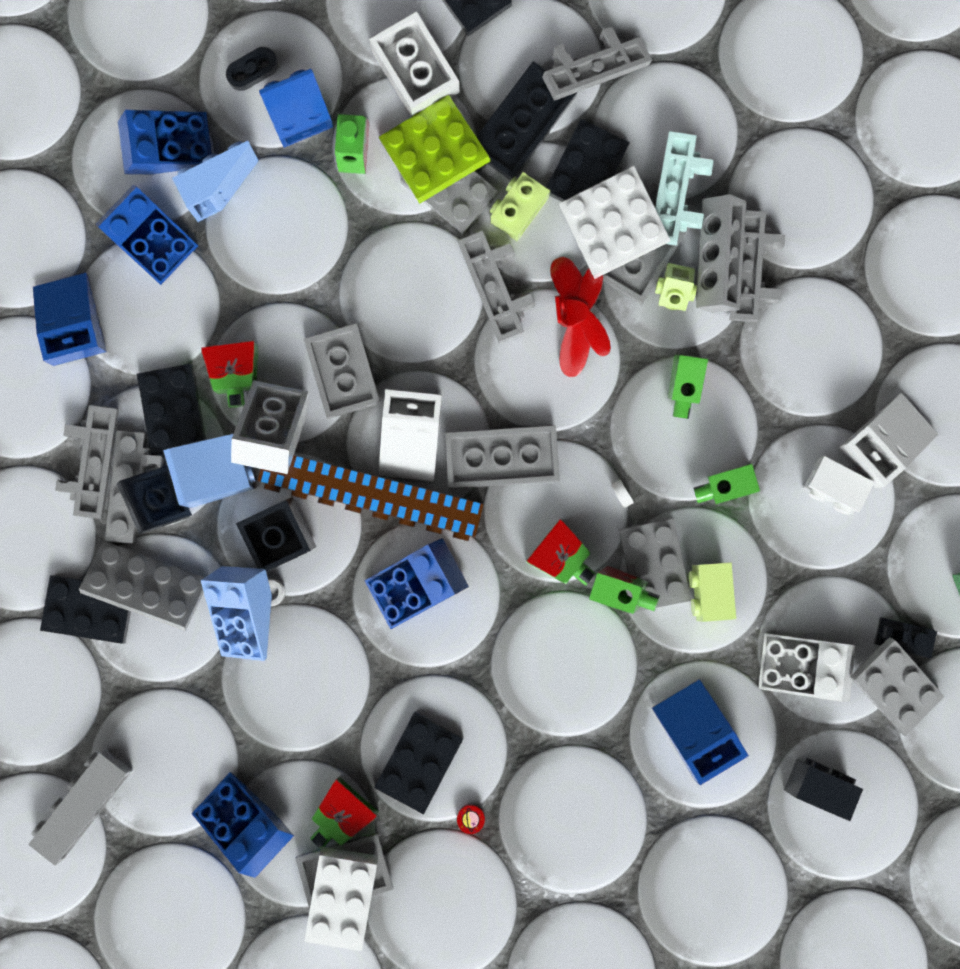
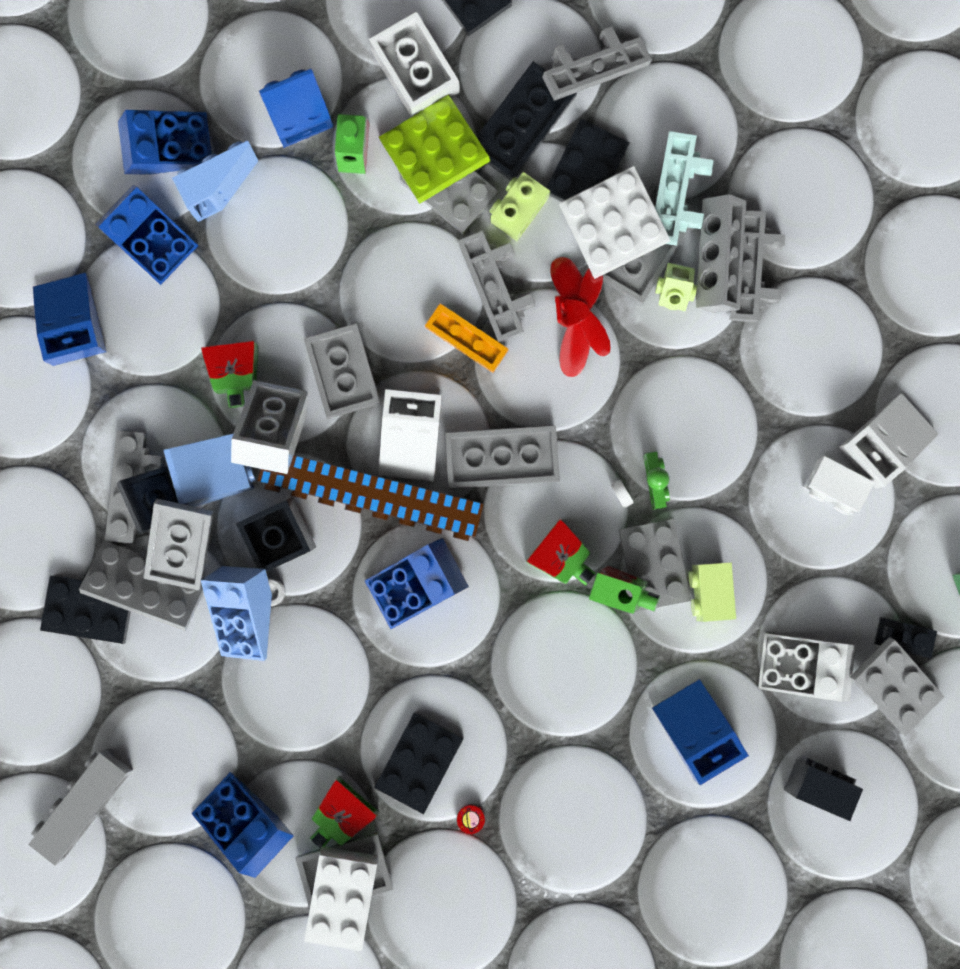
(97, 440): light grey hinge -> none
(171, 407): black plate -> none
(178, 544): none -> plate
(250, 66): black plate -> none
(466, 338): none -> light orange plate
(657, 480): none -> bright green plate
(690, 371): bright green torso -> none
(742, 483): bright green torso -> none

